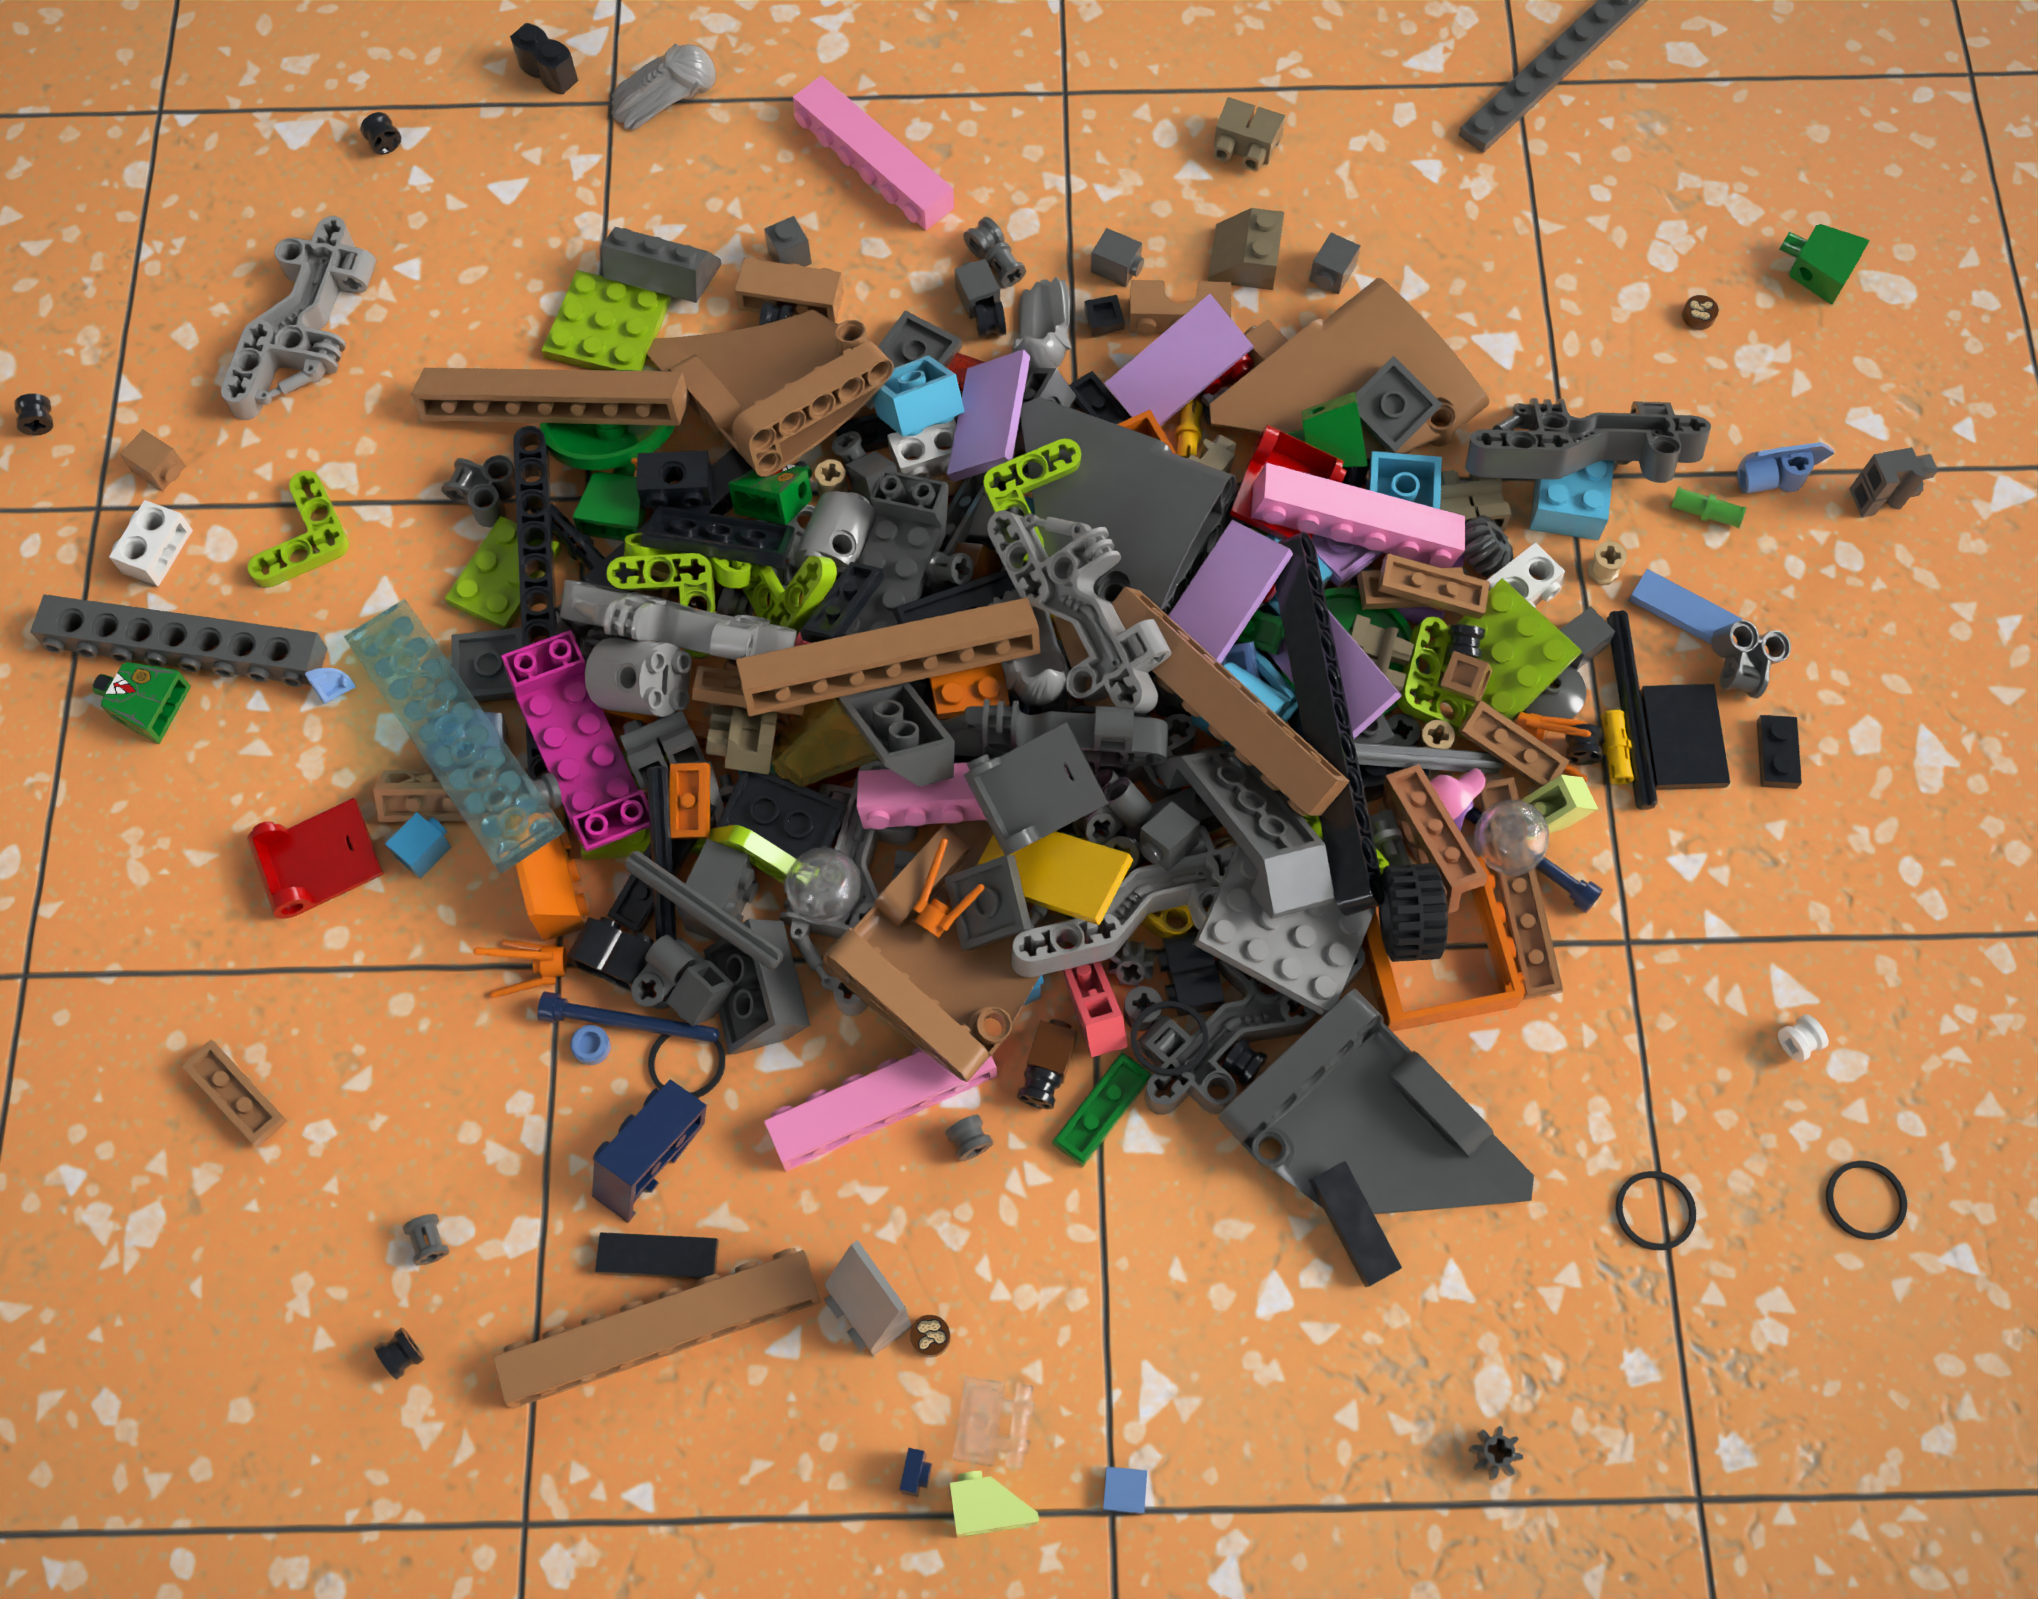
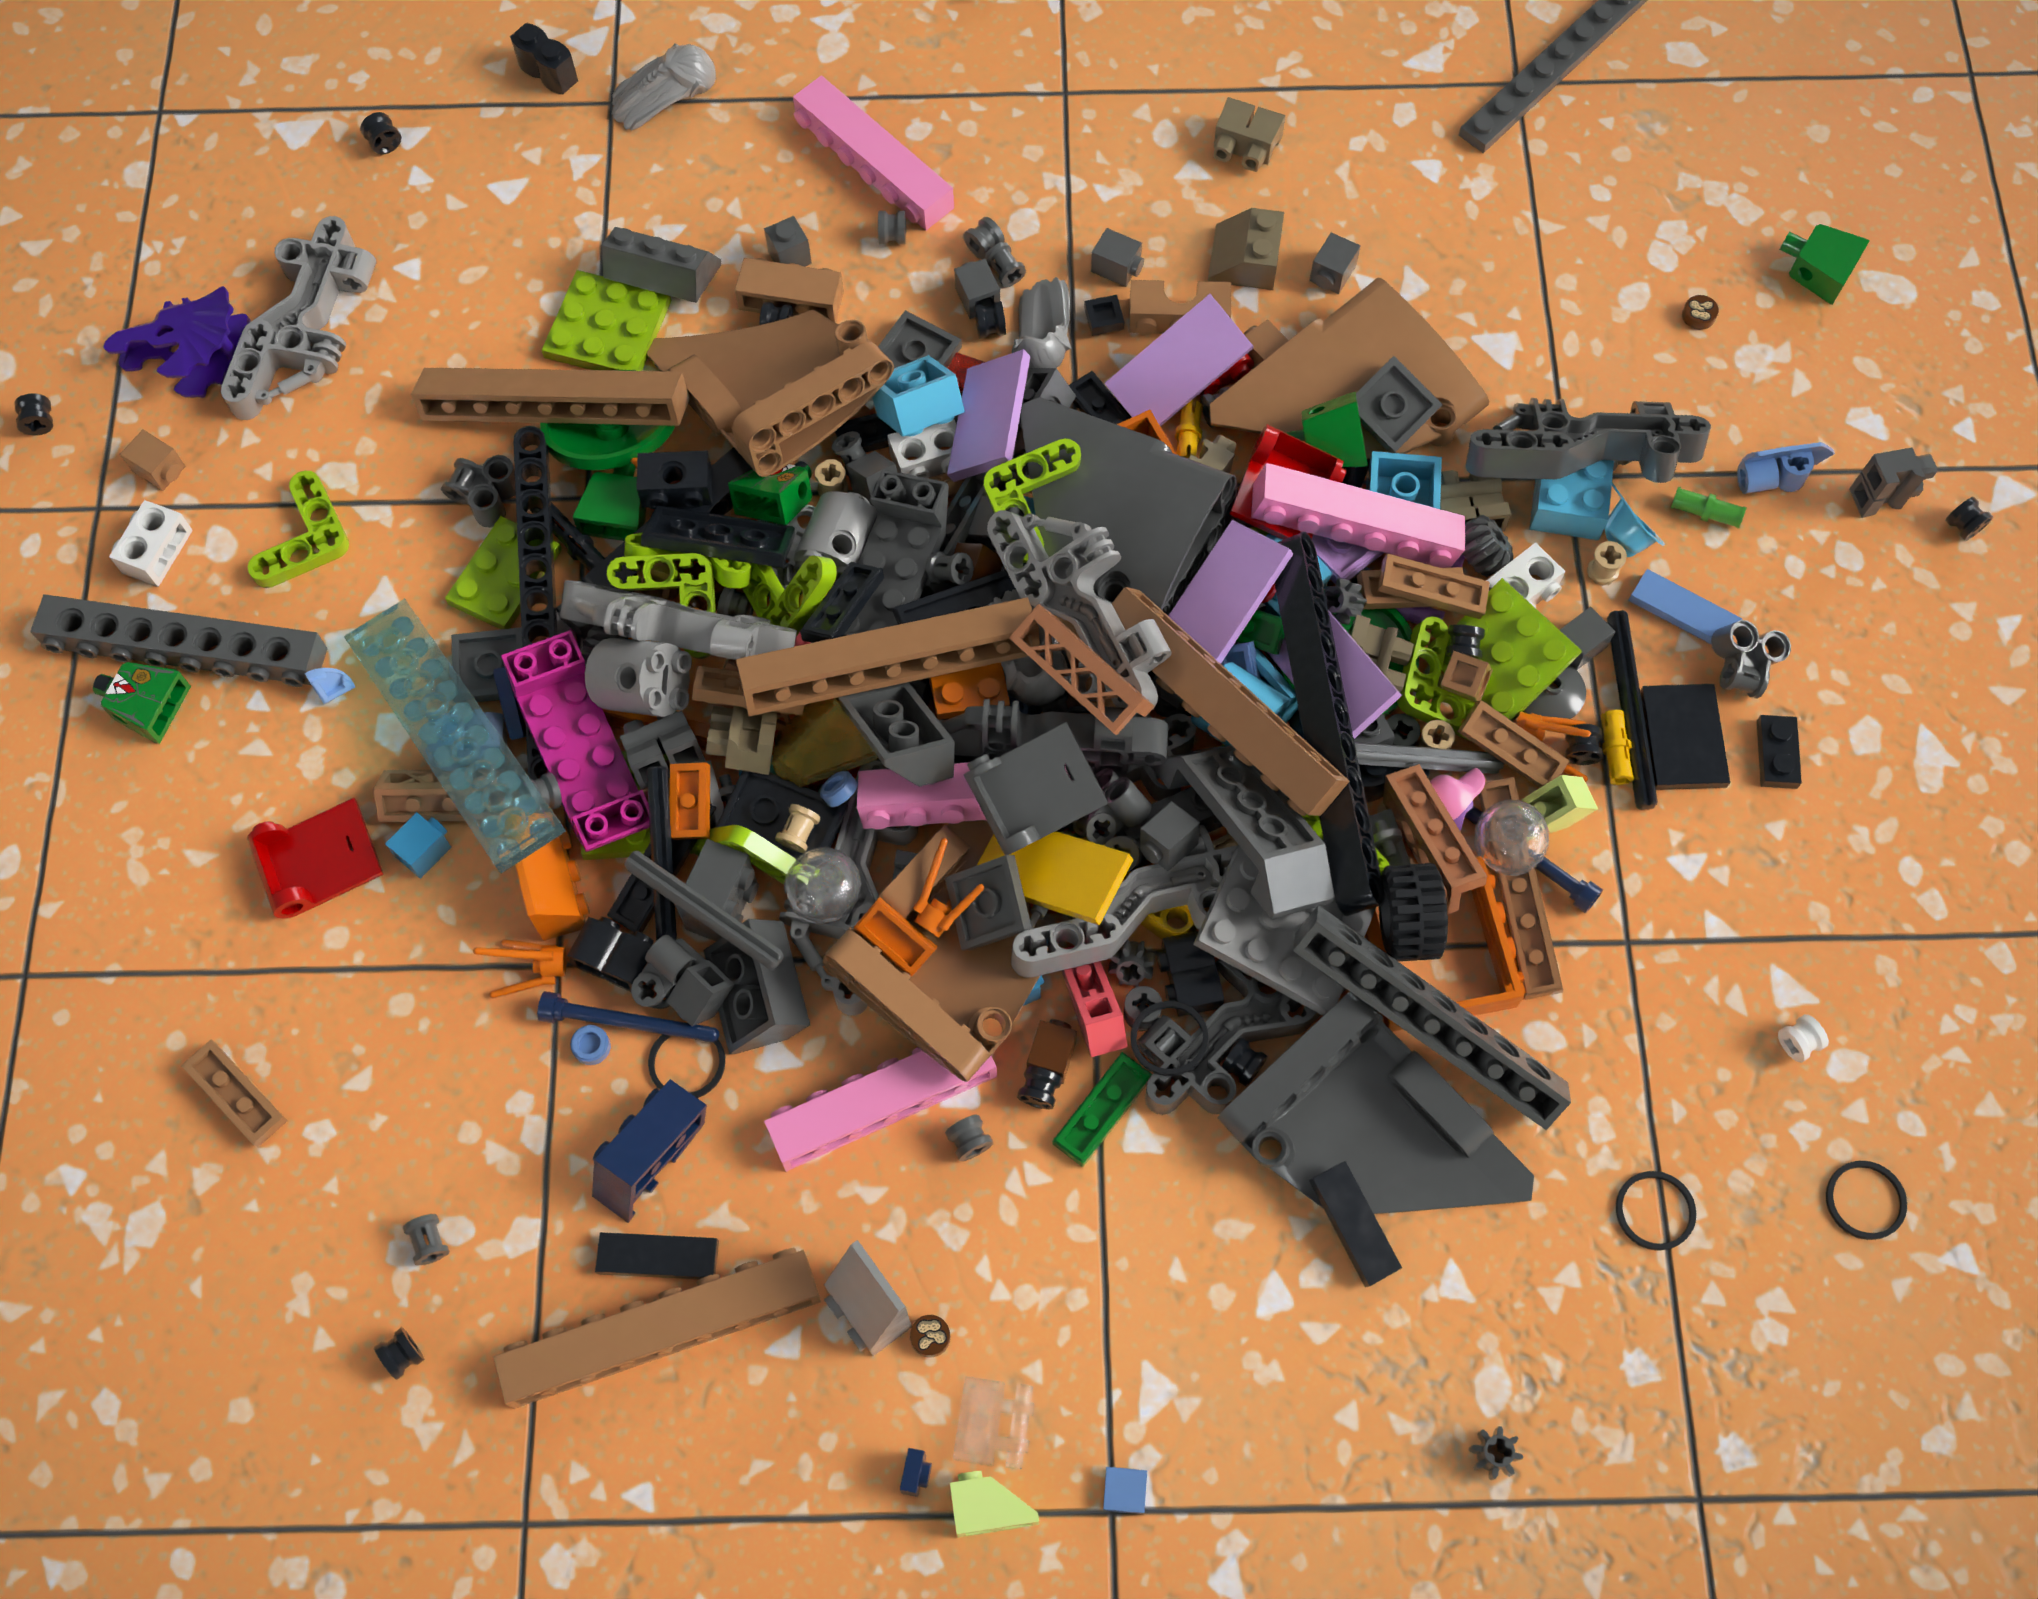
(205, 339): none -> dark purple animal
(513, 716): none -> dark blue tile
(797, 828): none -> tan bush
(838, 788): none -> medium blue tile
(892, 227): none -> dark grey wheel
(895, 936): none -> orange tile
(1094, 664): none -> nougat fence
(1344, 600): none -> dark grey gear
(1432, 1017): none -> dark grey brick
(1629, 529): none -> medium azure piece
(1969, 518): none -> black wheel

